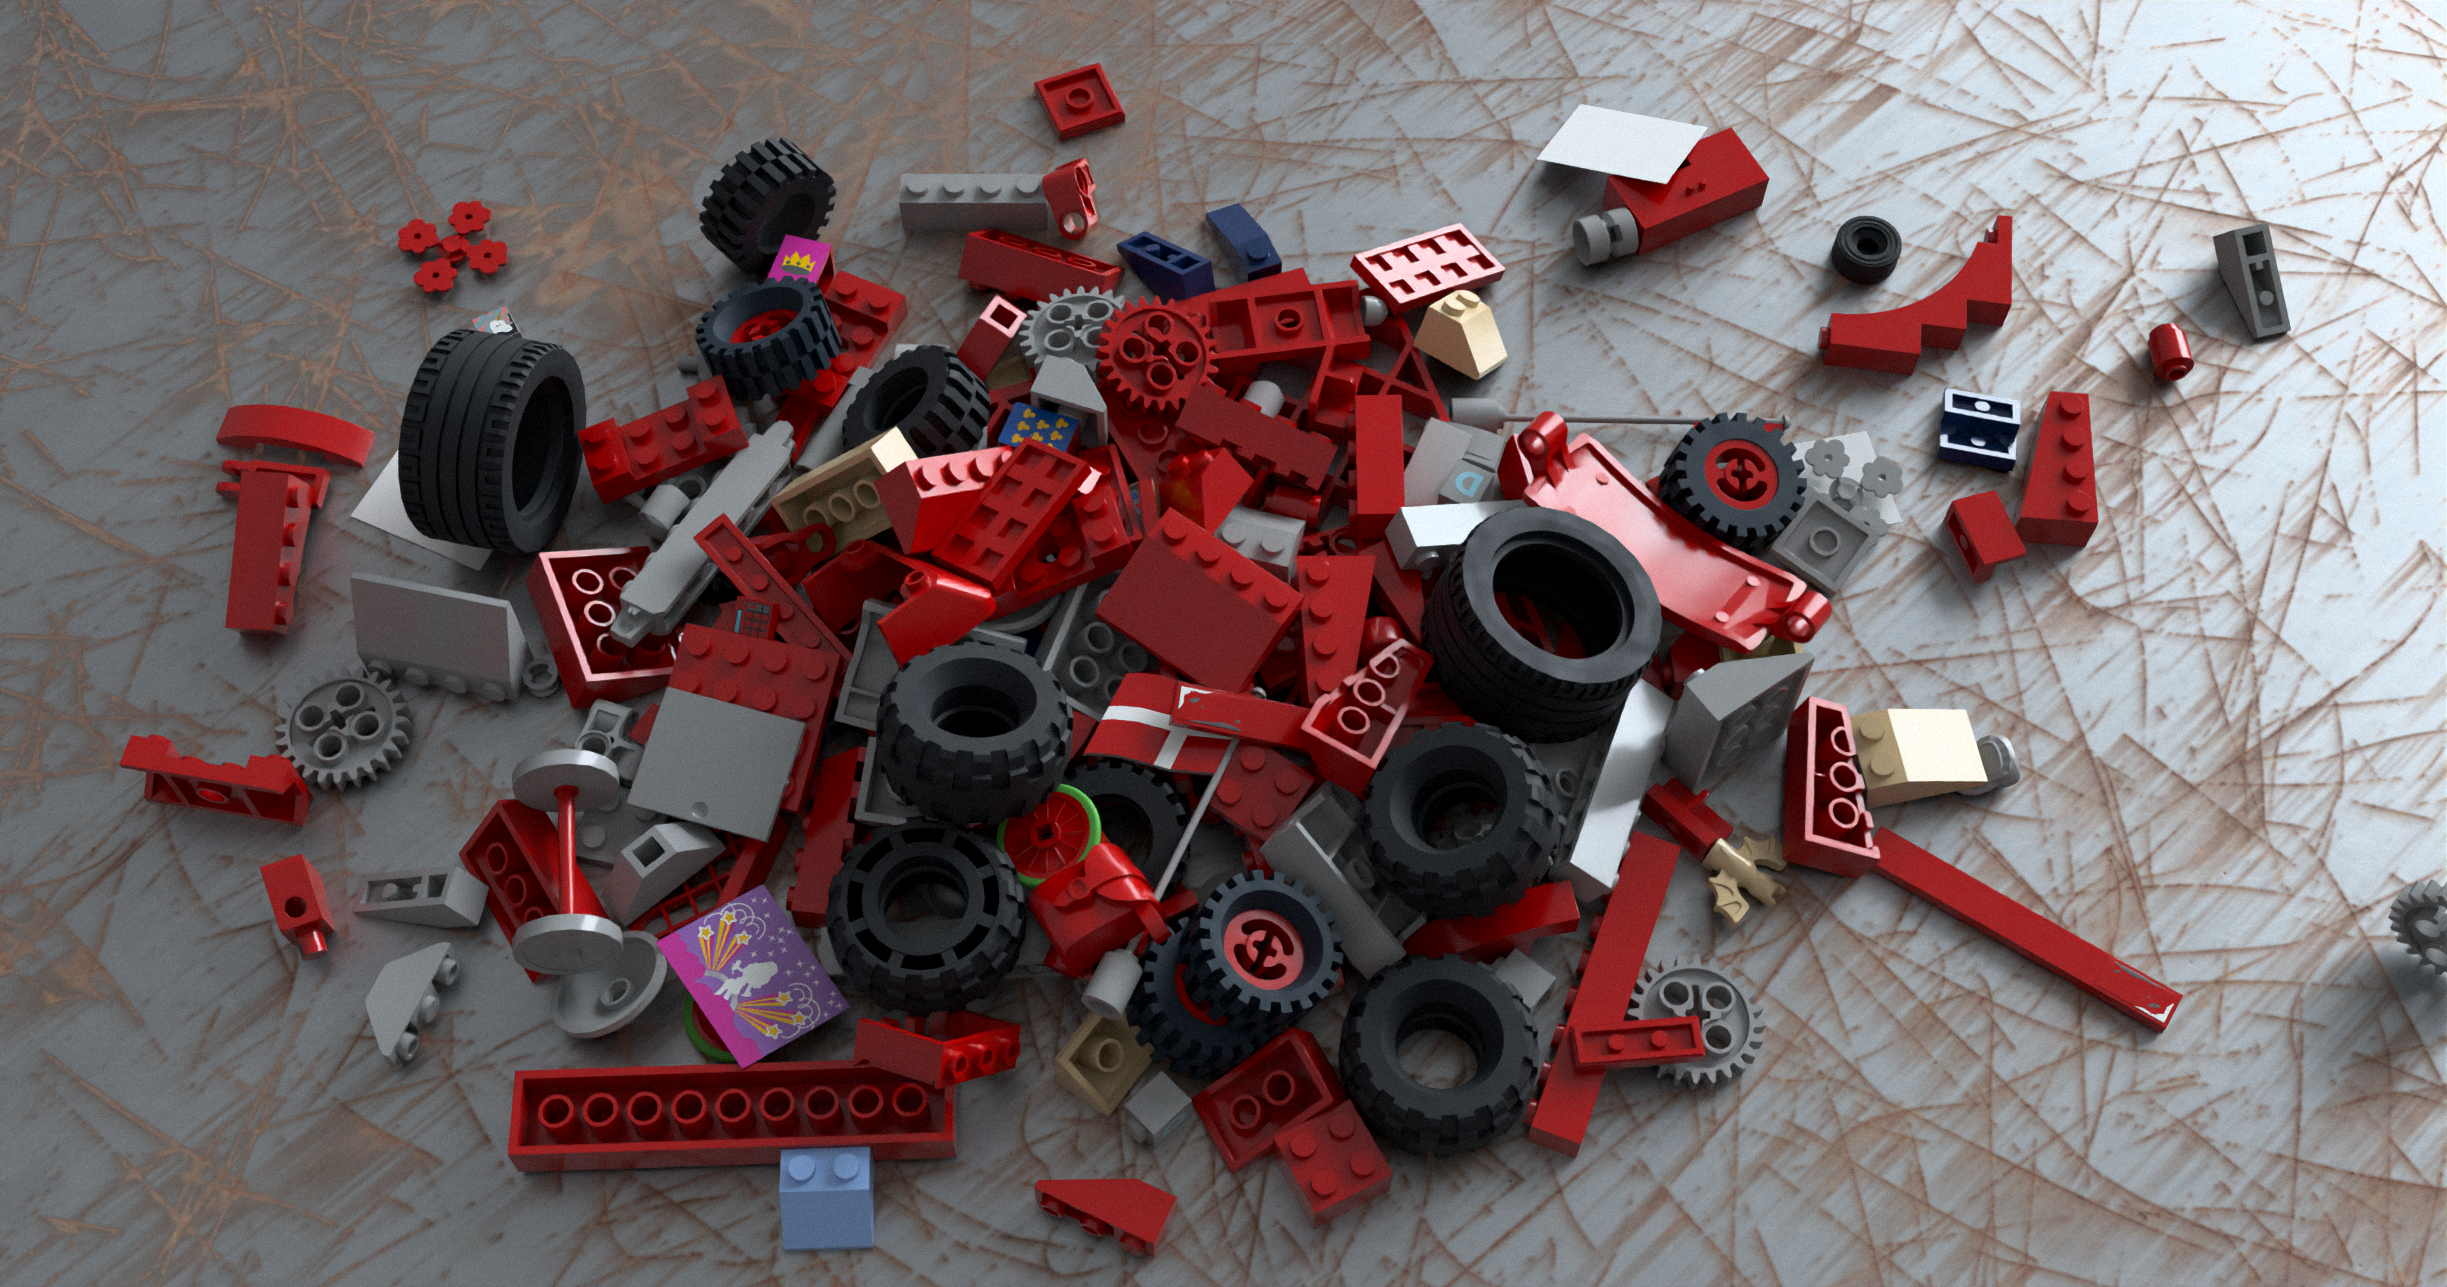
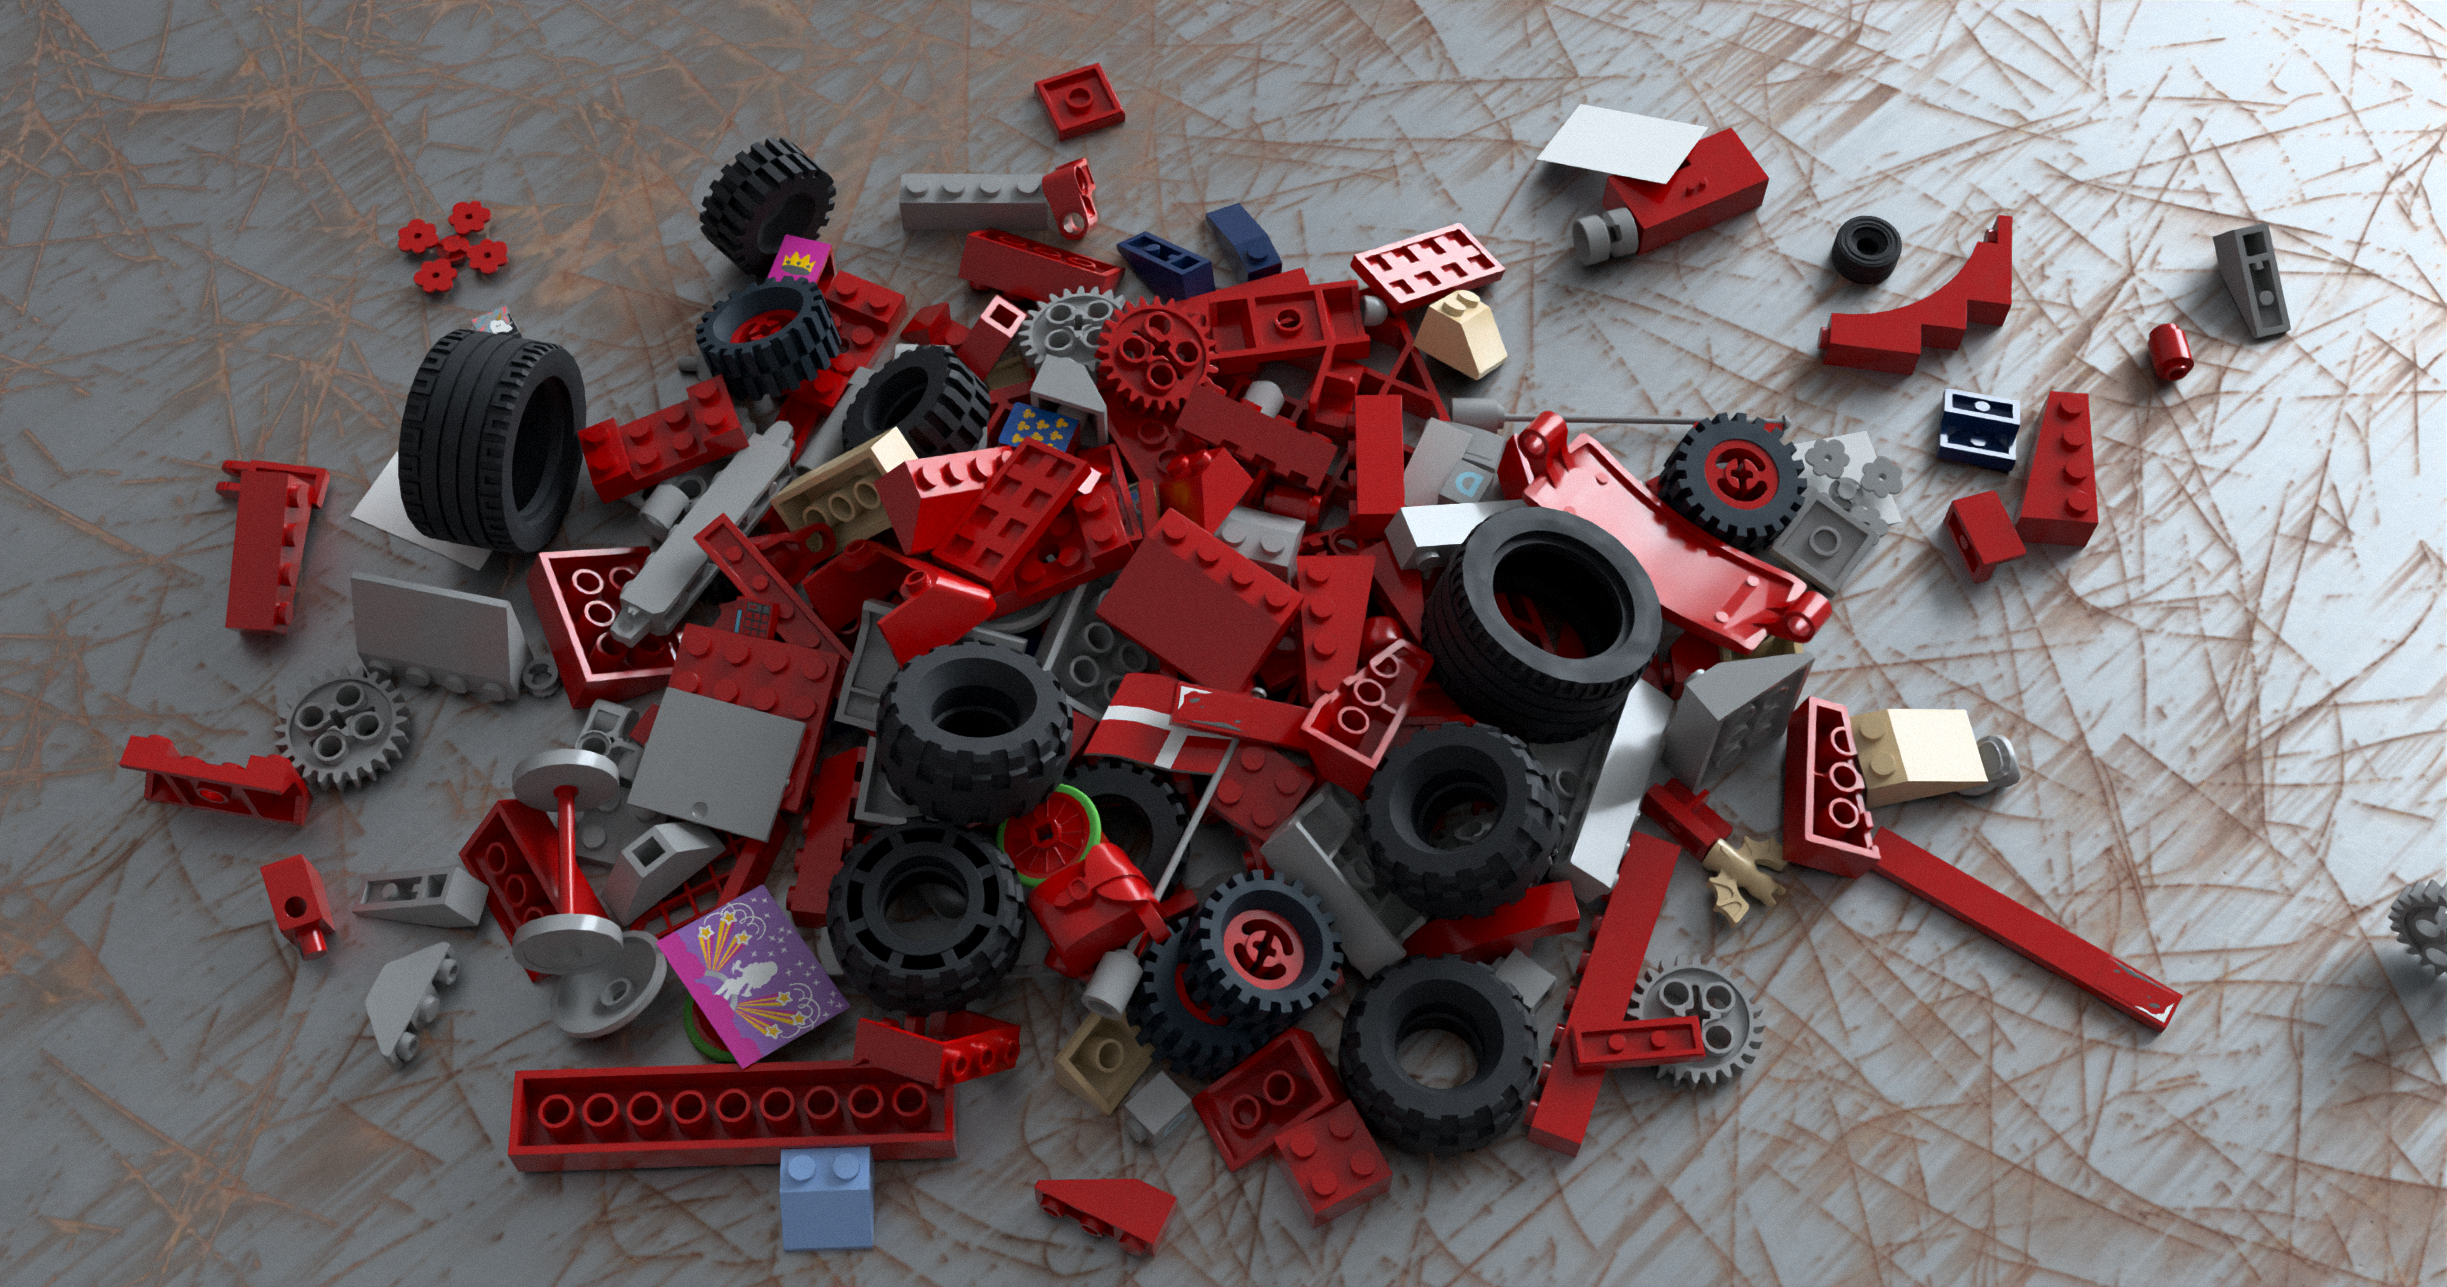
(296, 429): red slope -> none
(934, 327): none -> red slope

